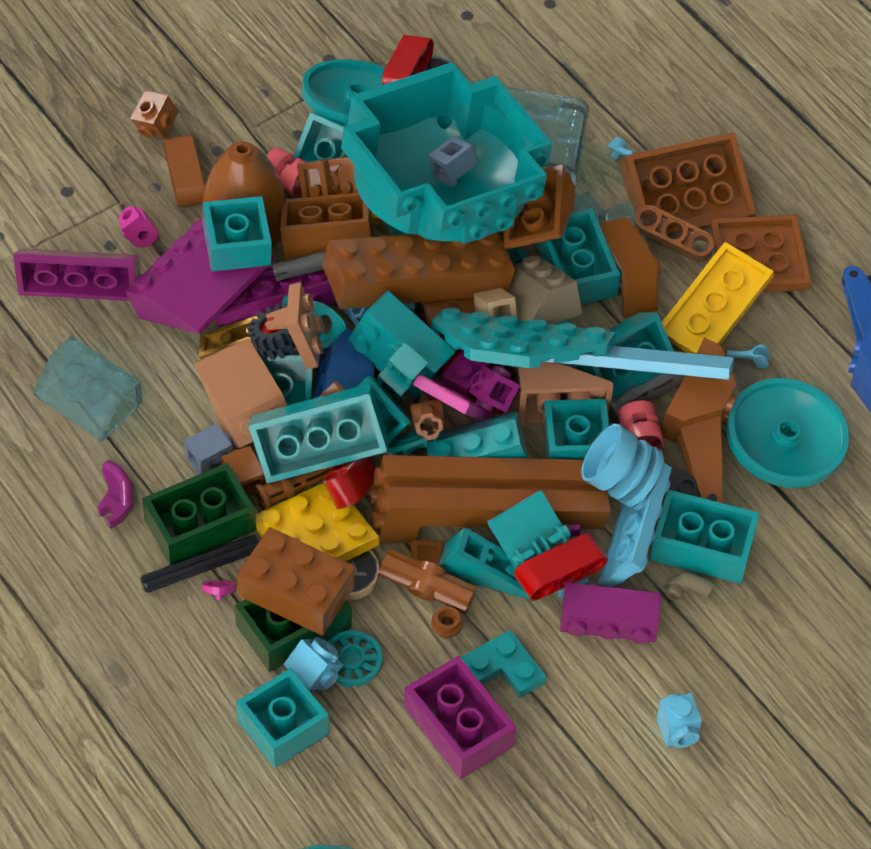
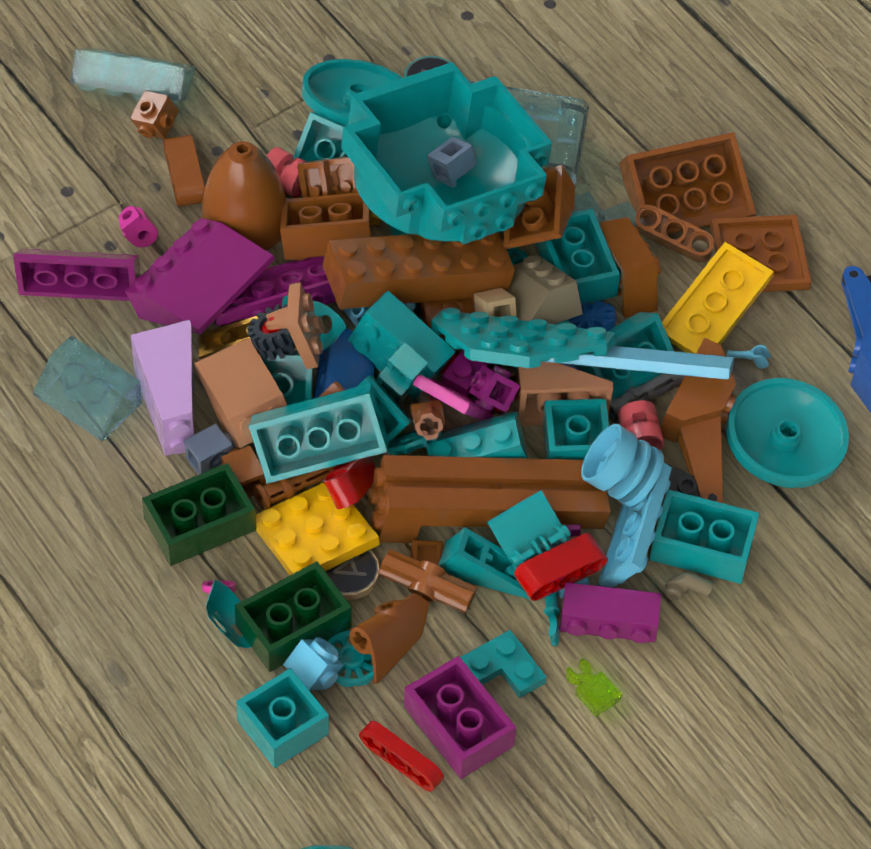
(119, 494): magenta piece -> none
(130, 74): none -> clear light blue slope
(166, 373): none -> lavender slope
(198, 564): black axle -> none
(223, 602): none -> teal piece
(236, 233): teal brick -> none
(296, 581): dark orange brick -> none
(298, 266): dark grey pin -> none
(390, 632): none -> dark orange panel
(401, 756): none -> red beam
(409, 58): red beam -> none
(447, 614): dark orange plate -> none
(552, 610): none -> teal piece
(594, 691): none -> clear neon green plate
(595, 316): none -> blue wheel
(619, 147): medium azure hand -> none
(679, 720): medium azure brick -> none

